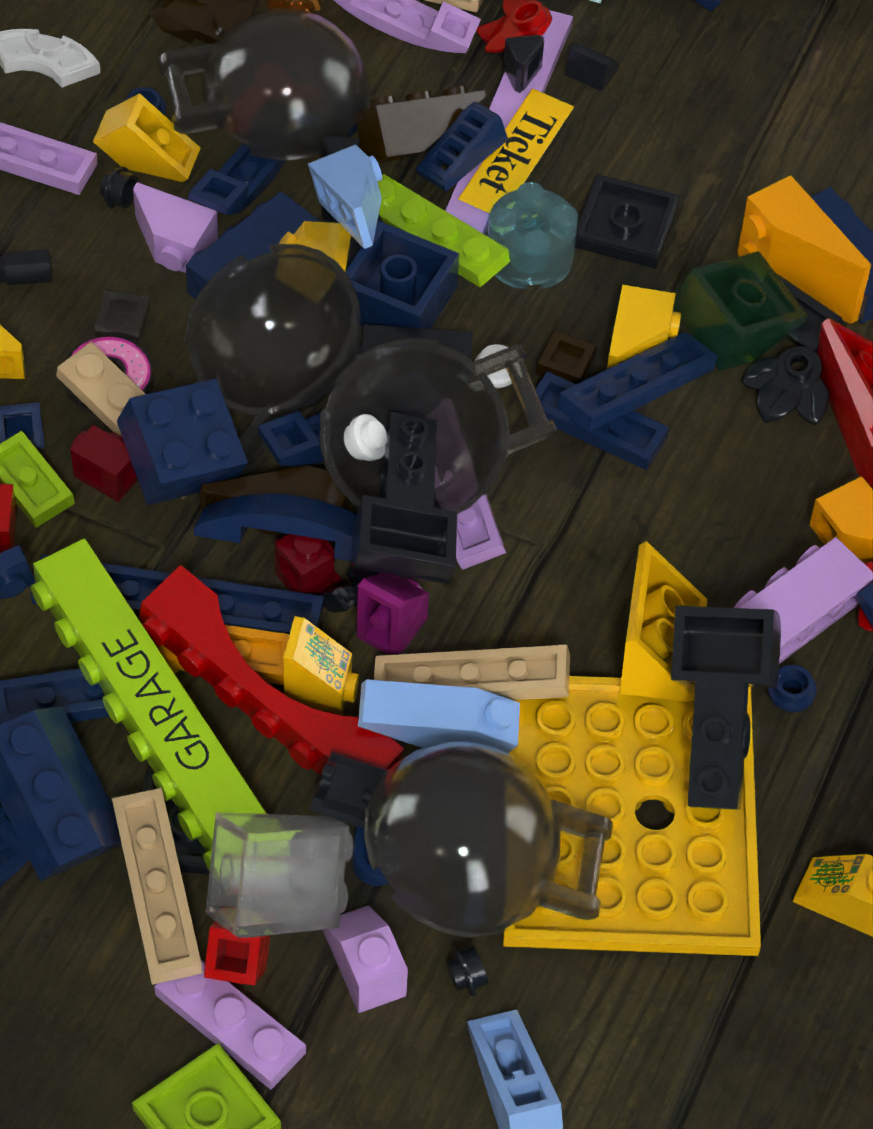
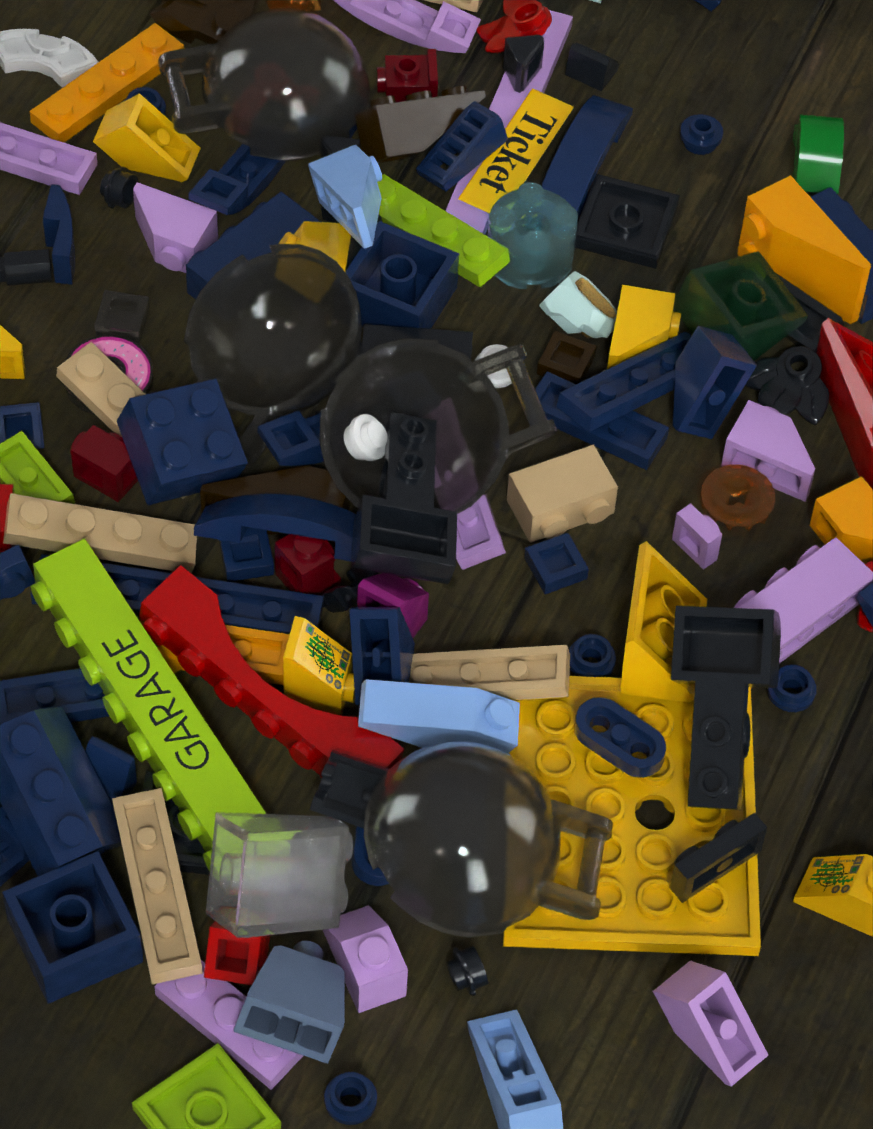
(59, 235): none -> dark blue slope
(73, 927): none -> dark blue brick
(103, 85): none -> light orange plate
(109, 533): none -> tan plate
(113, 767): none -> dark blue slope
(249, 558): none -> dark blue plate
(296, 1002): none -> sand blue torso
(350, 1084): none -> dark blue plate
(380, 646): none -> dark blue slope
(408, 75): none -> dark red brick
(556, 563): none -> dark blue plate
(562, 494): none -> tan brick
(580, 307): none -> light aqua rock
(585, 148): none -> dark blue slope
(594, 647): none -> dark blue plate
(623, 737): none -> dark blue plate
(697, 536): none -> lavender plate
(701, 134): none -> dark blue plate
(708, 381): none -> dark blue slope
(711, 1020): none -> lavender slope
(730, 848): none -> black plate
(738, 481): none -> clear orange gear
(773, 447): none -> lavender slope
(818, 152): none -> green brick

